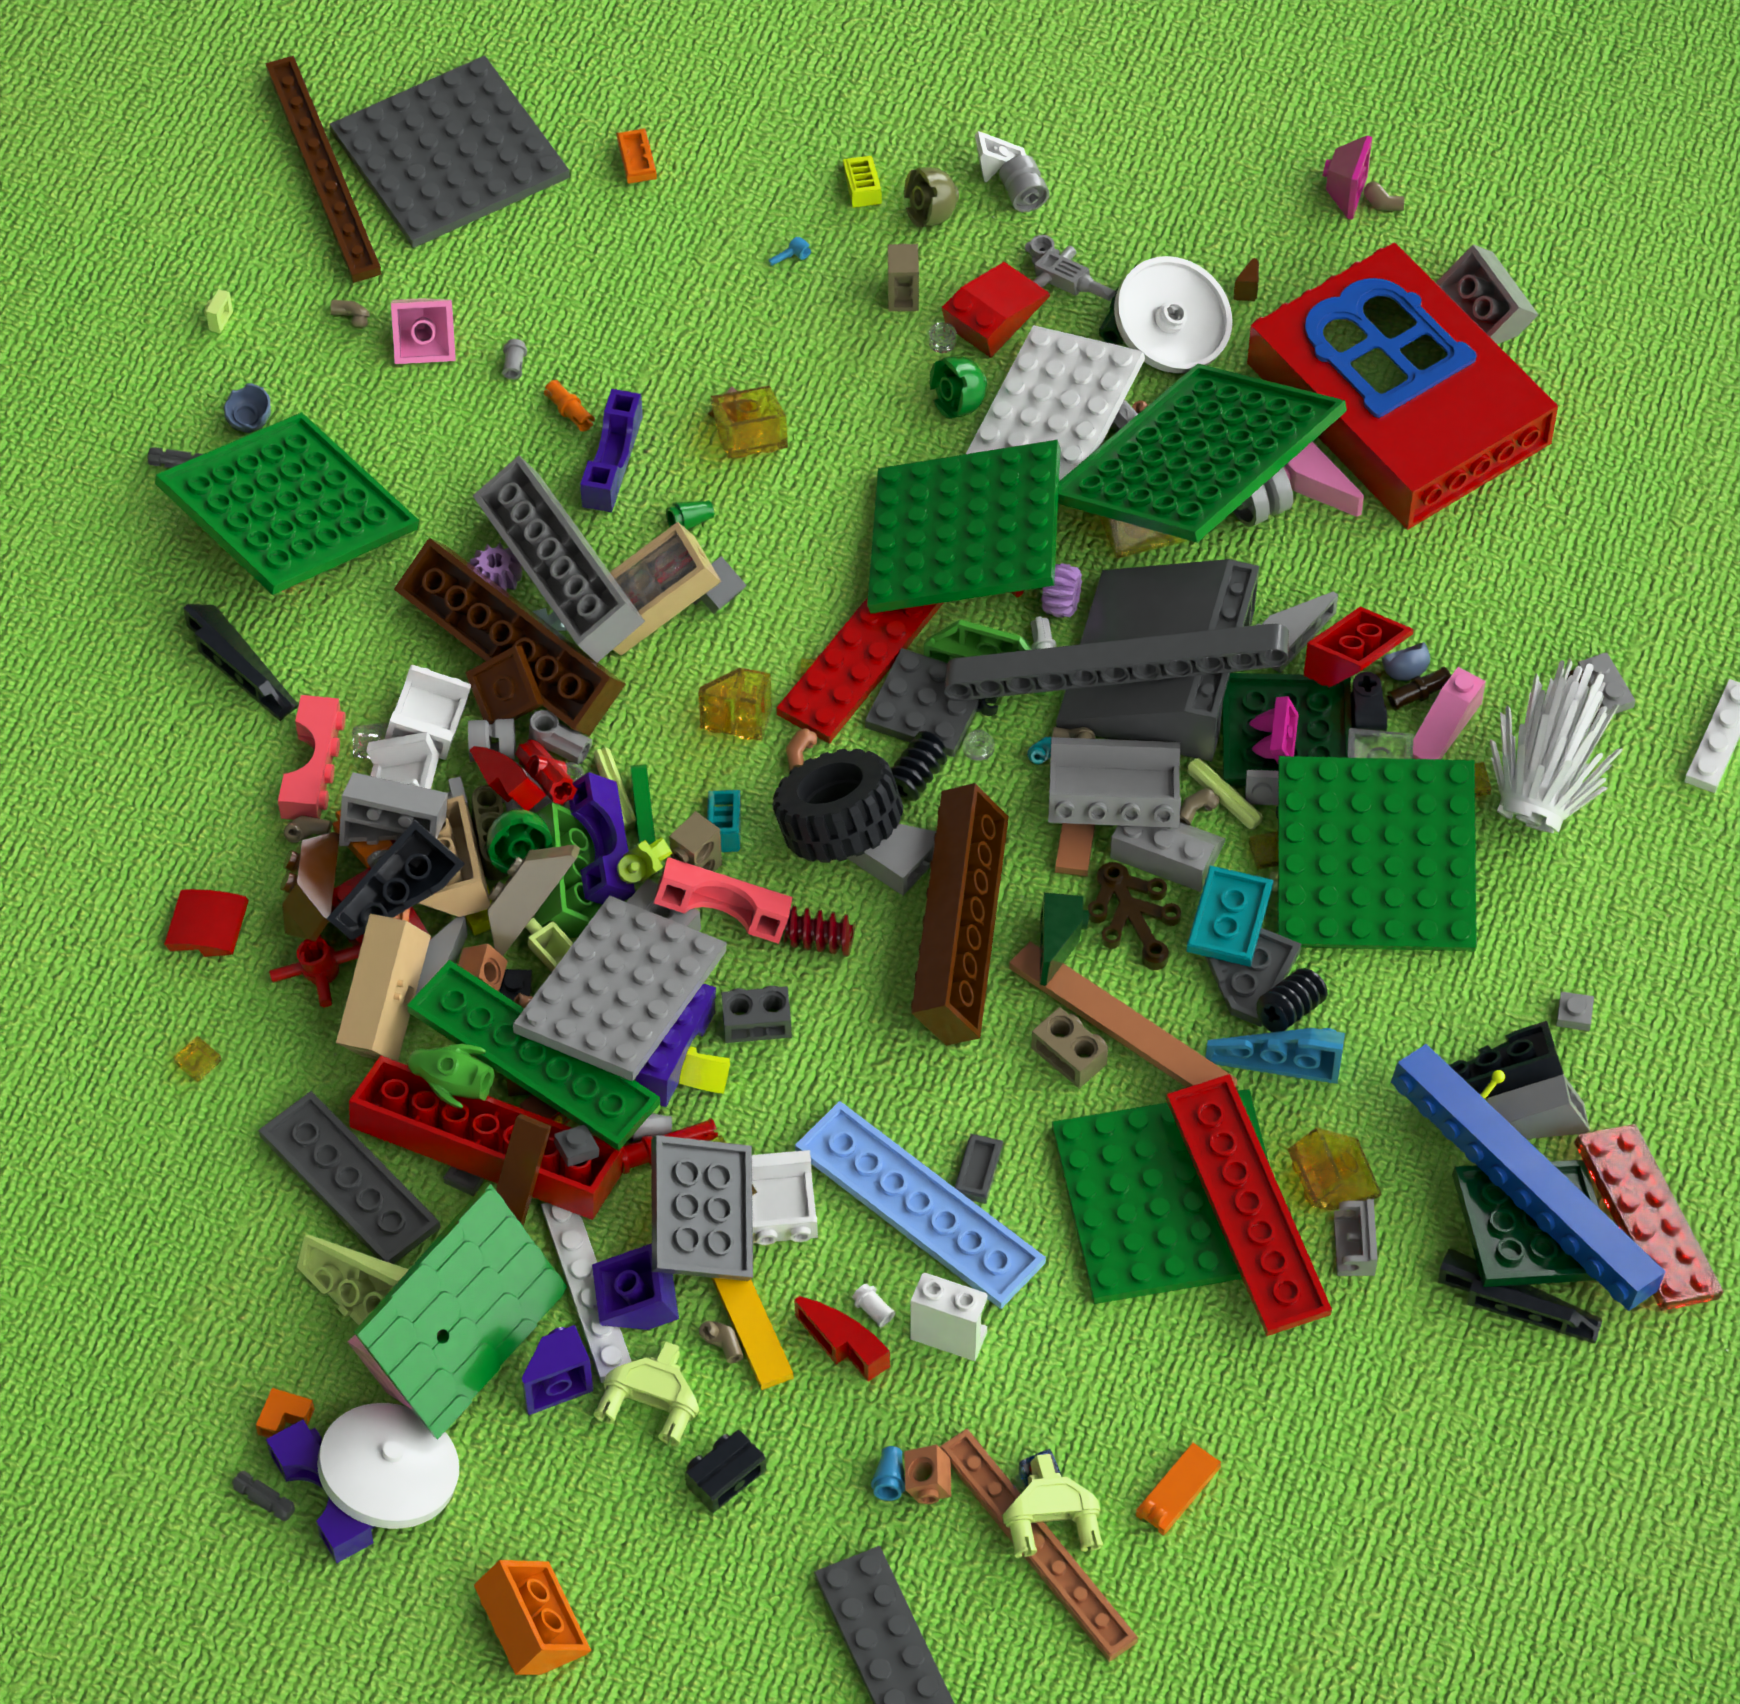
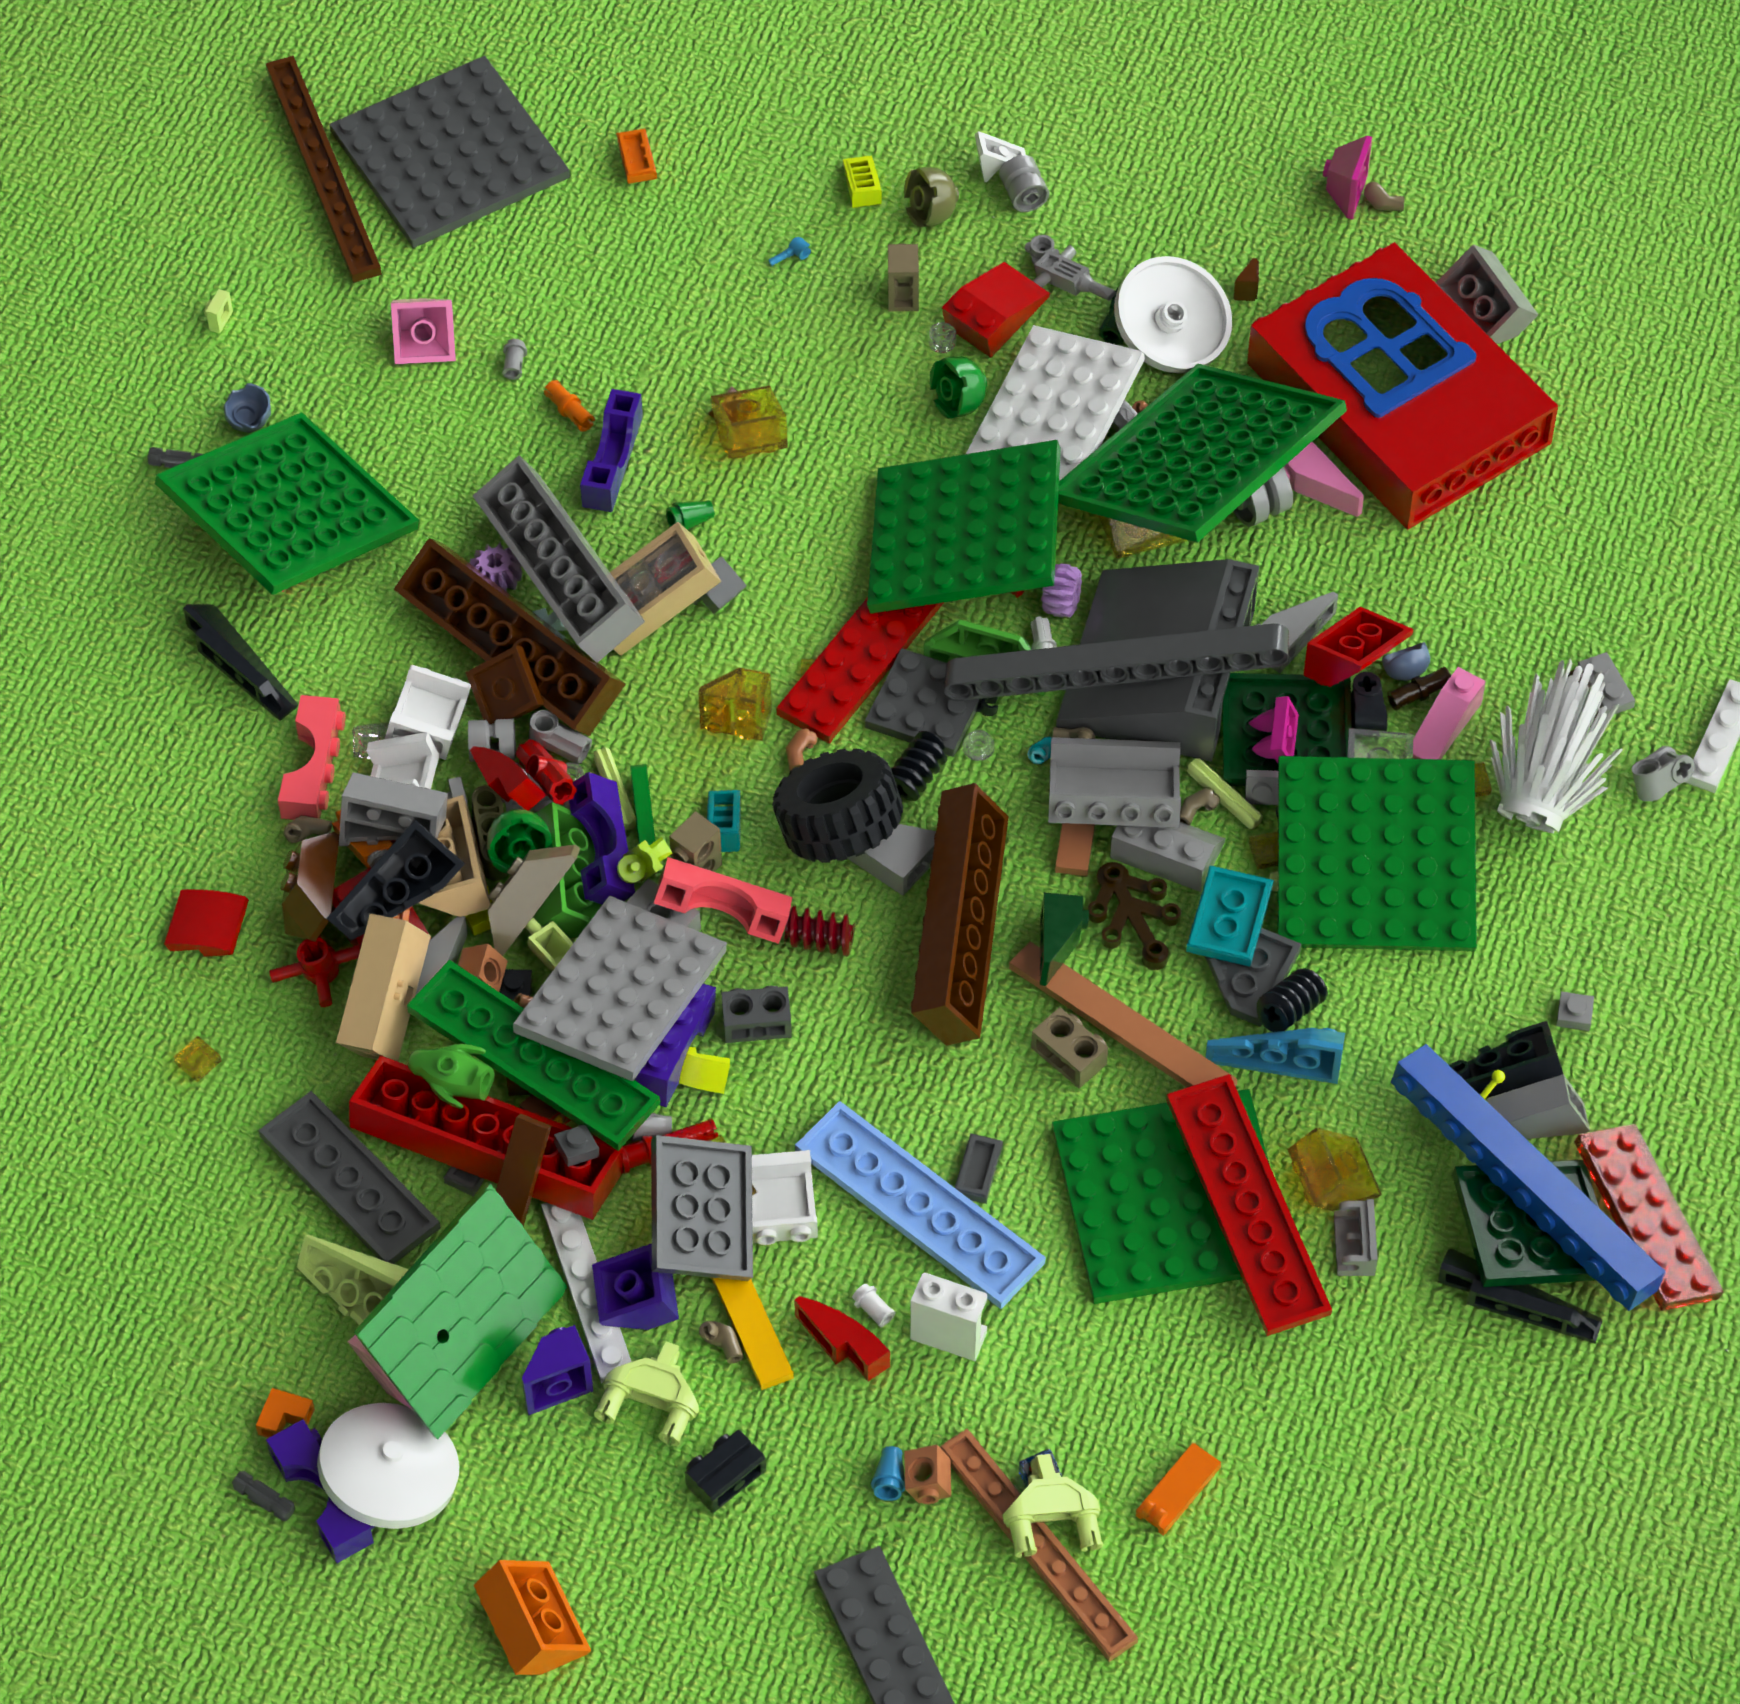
(351, 308): dark tan arm -> none
(1661, 773): none -> light grey piece

